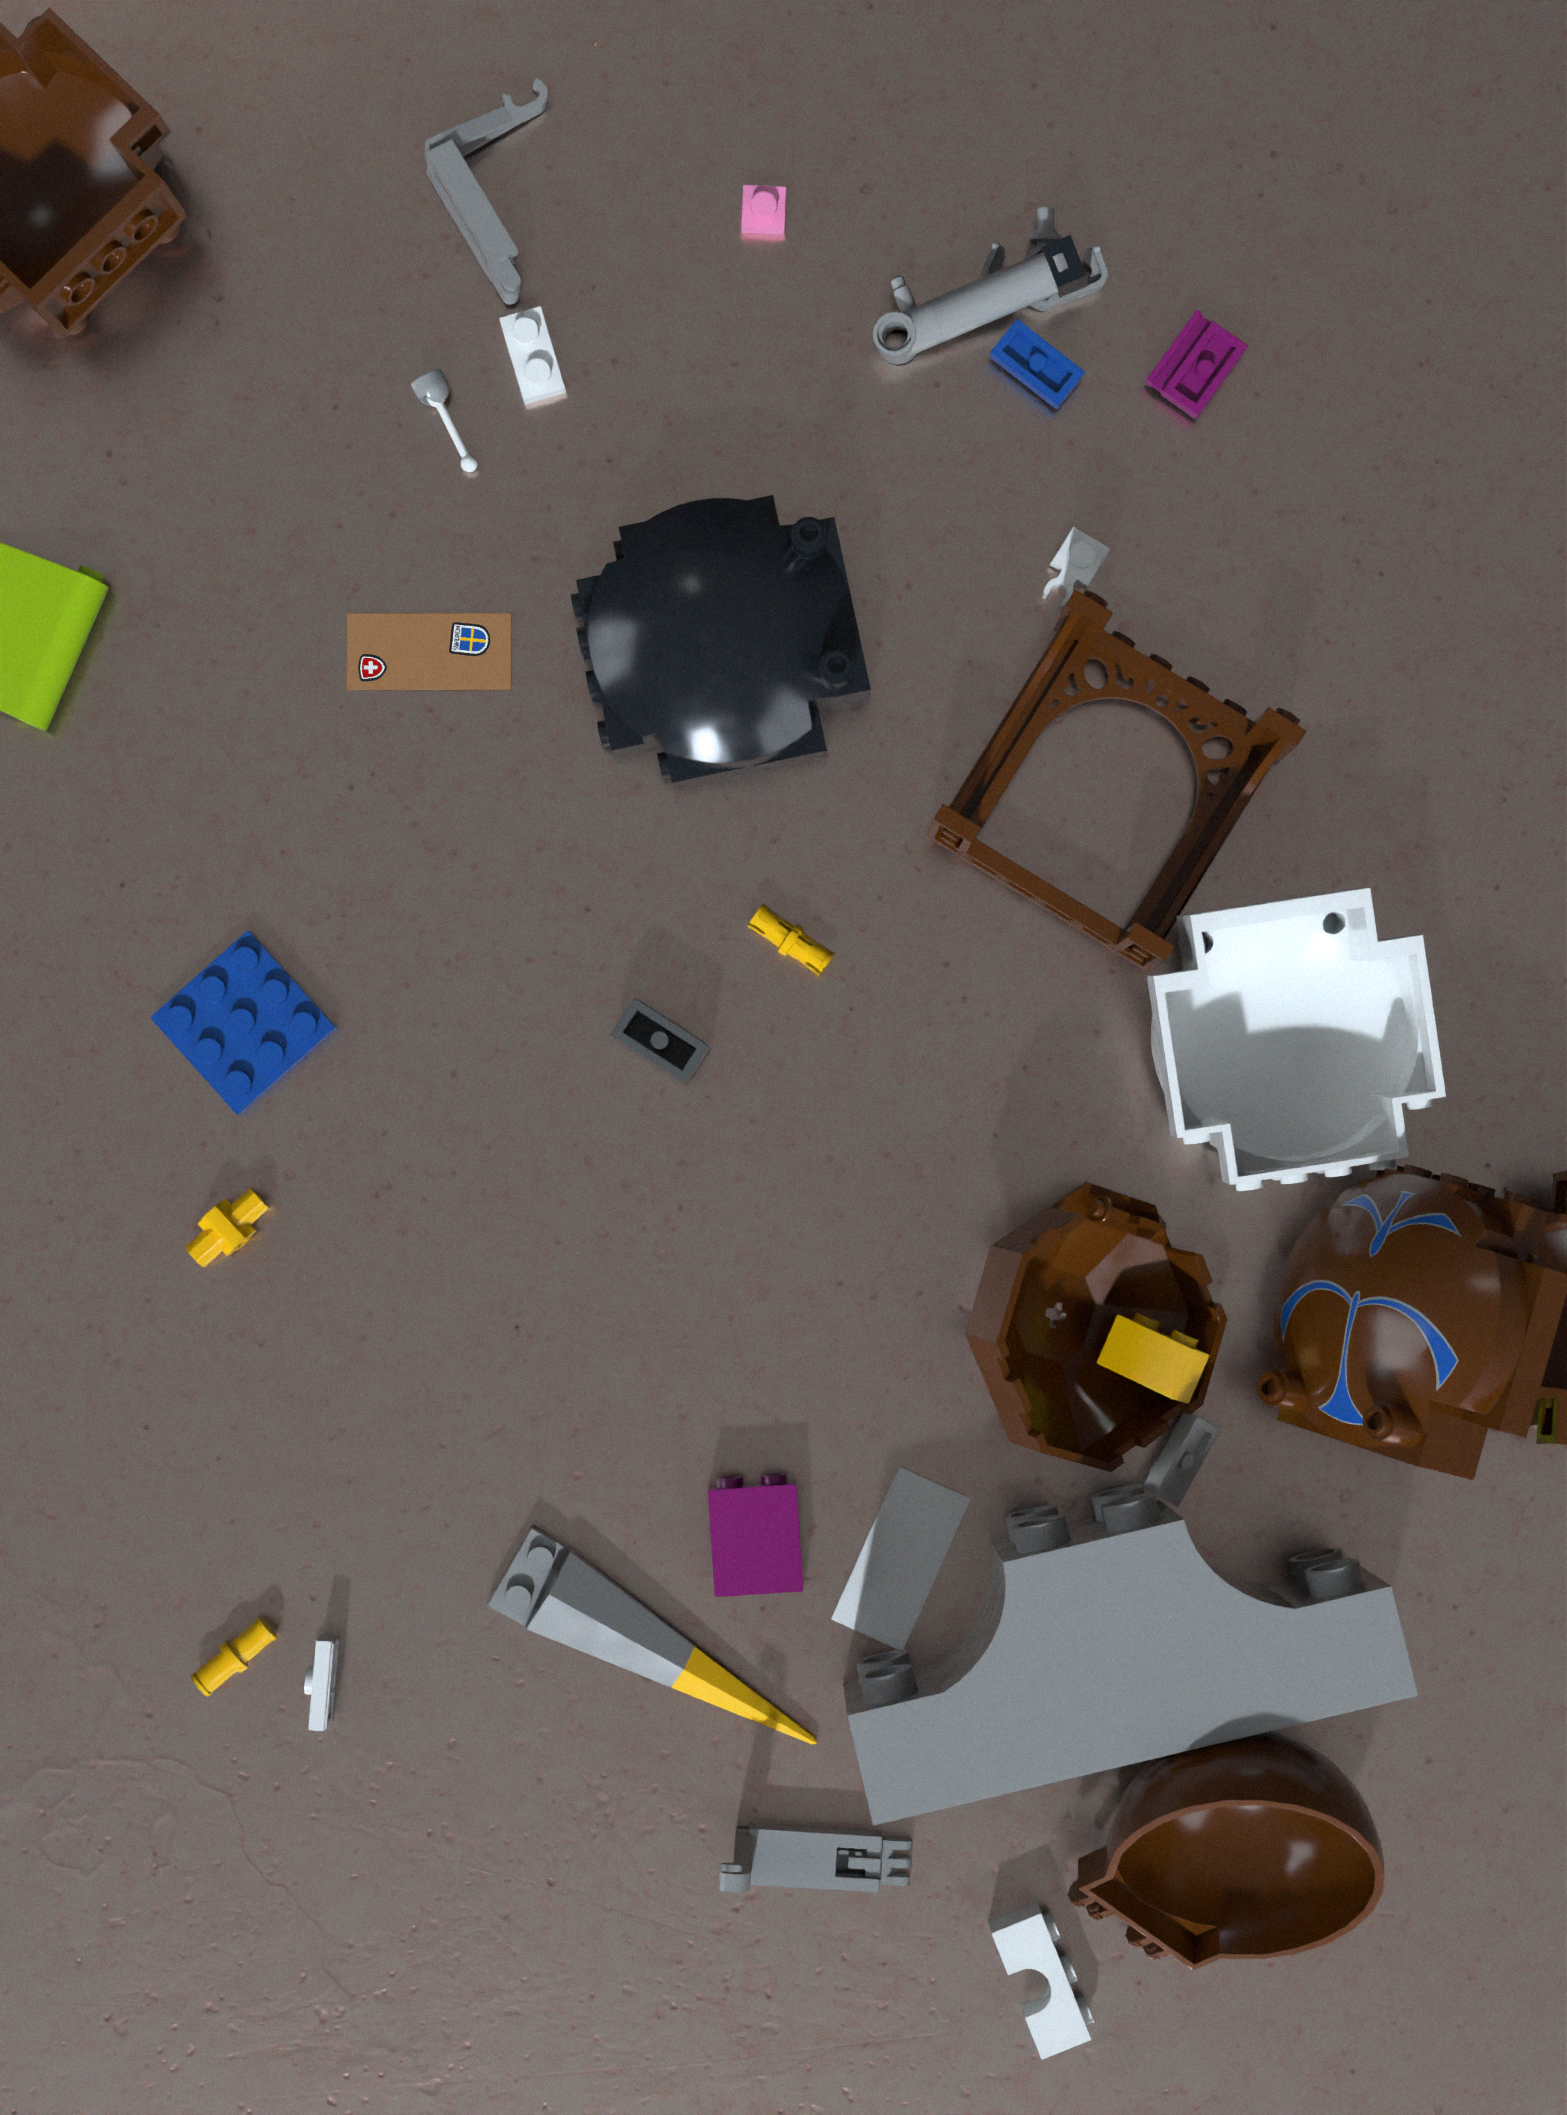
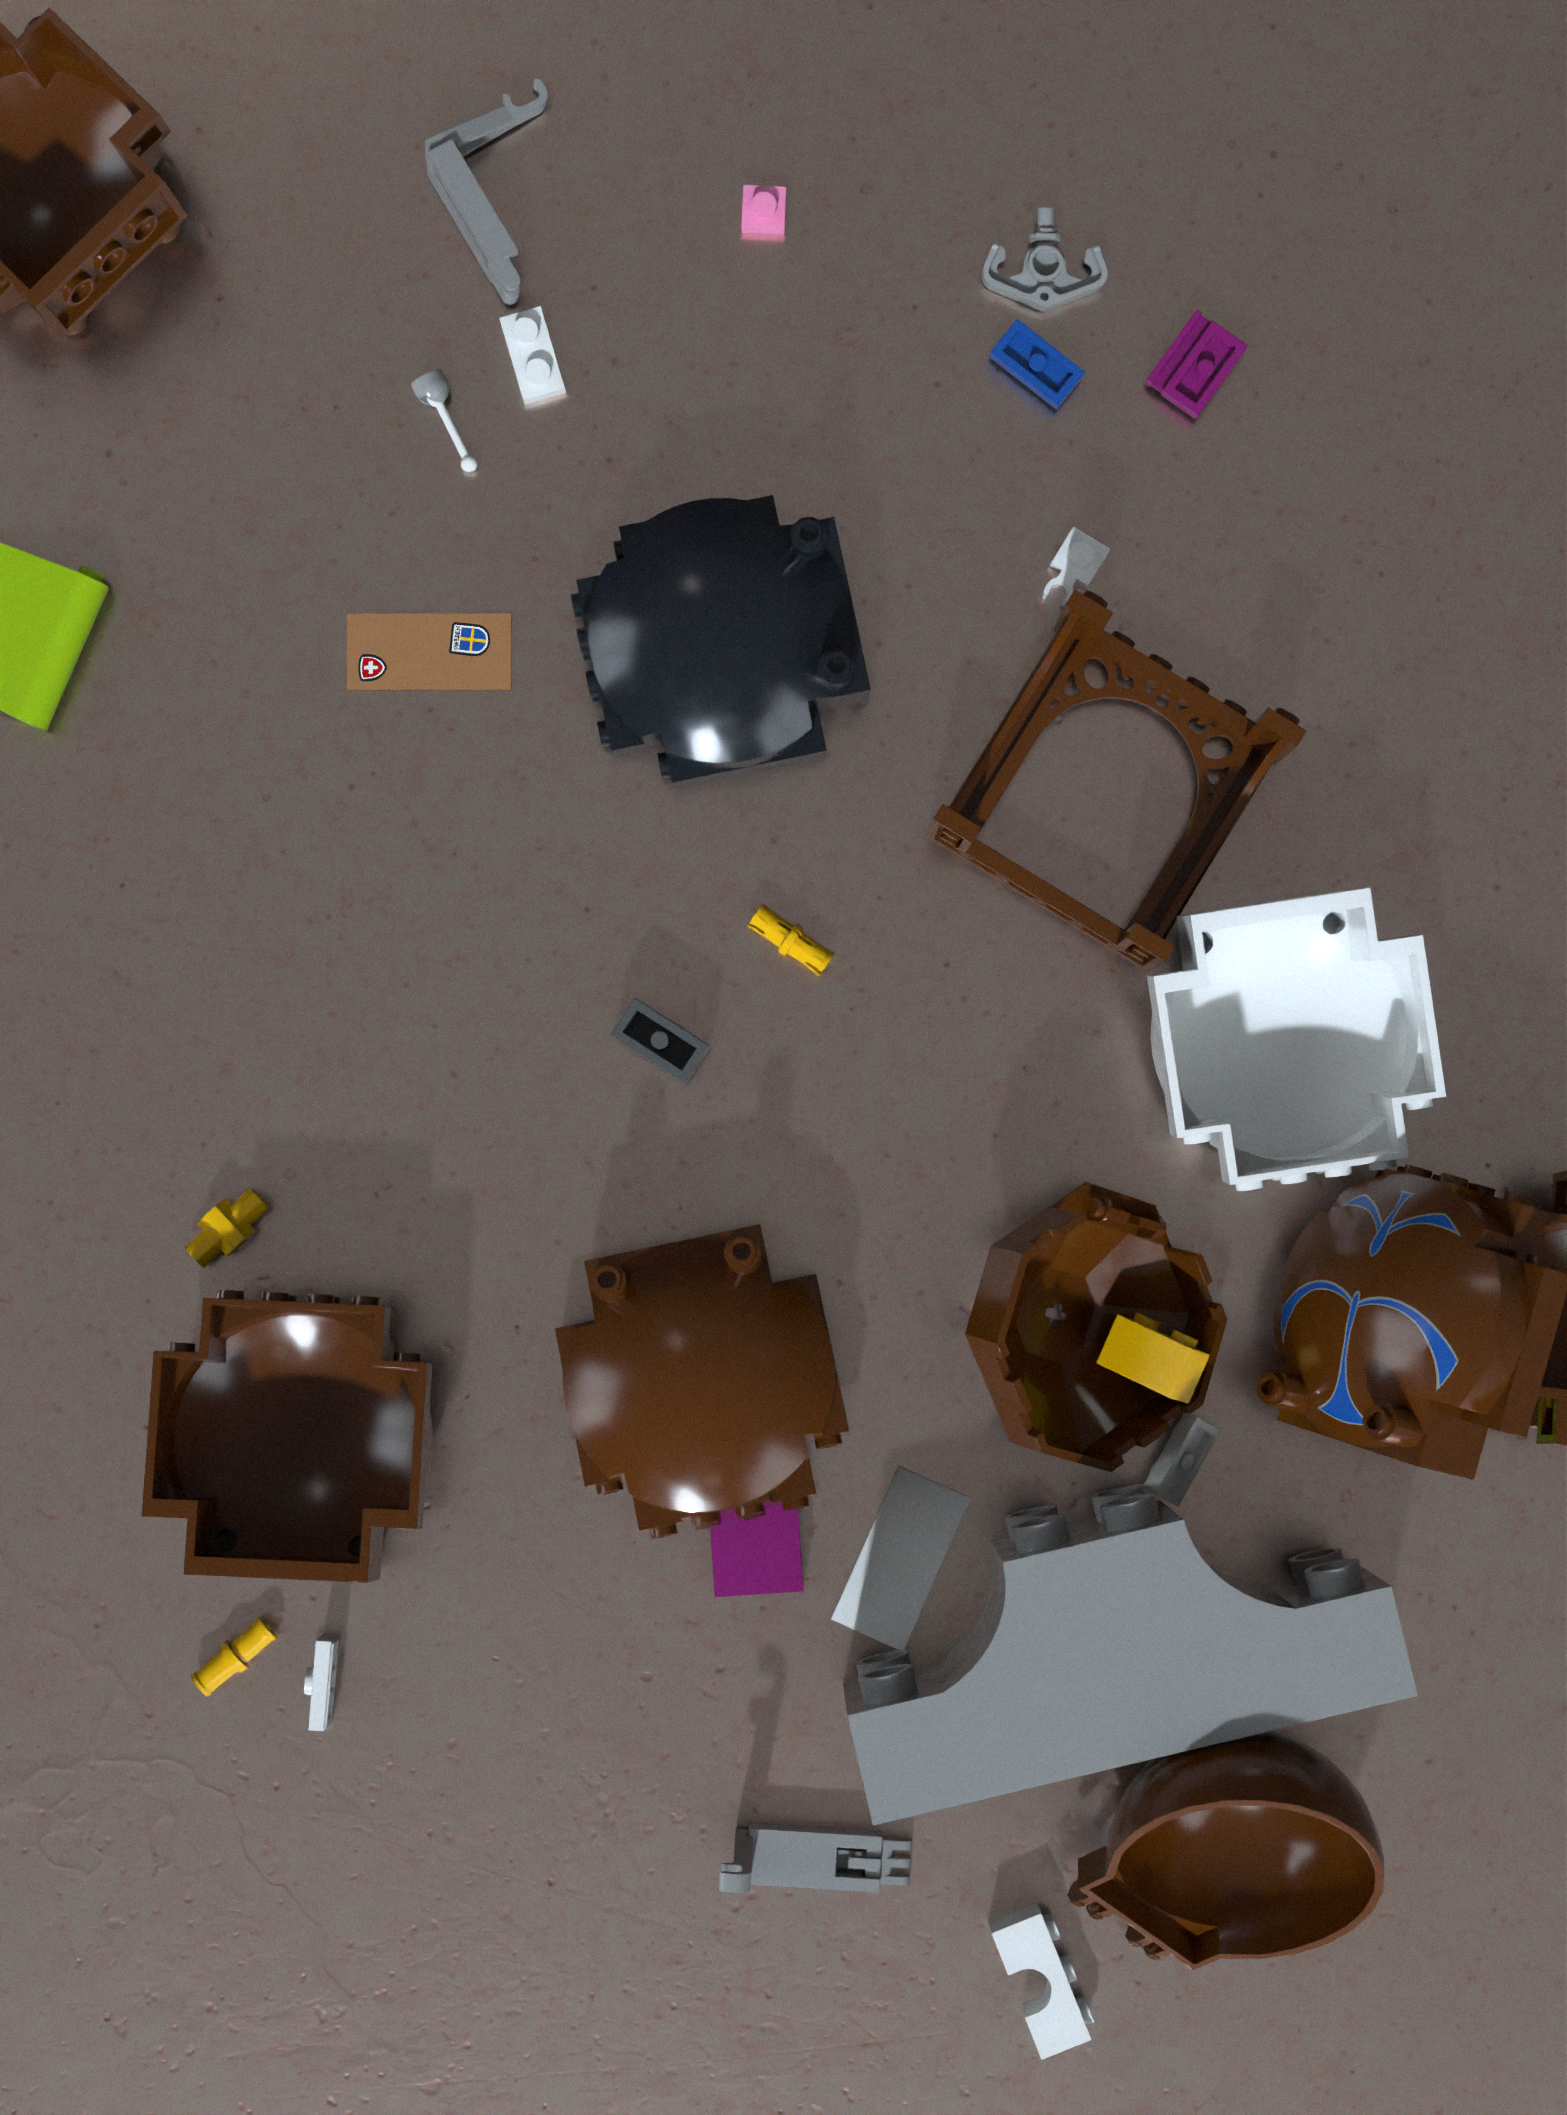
(243, 1022): blue plate -> none
(288, 1438): none -> reddish brown windscreen
(575, 1604): light grey plate -> none
(701, 1382): none -> reddish brown windscreen
(979, 302): light grey piece -> none

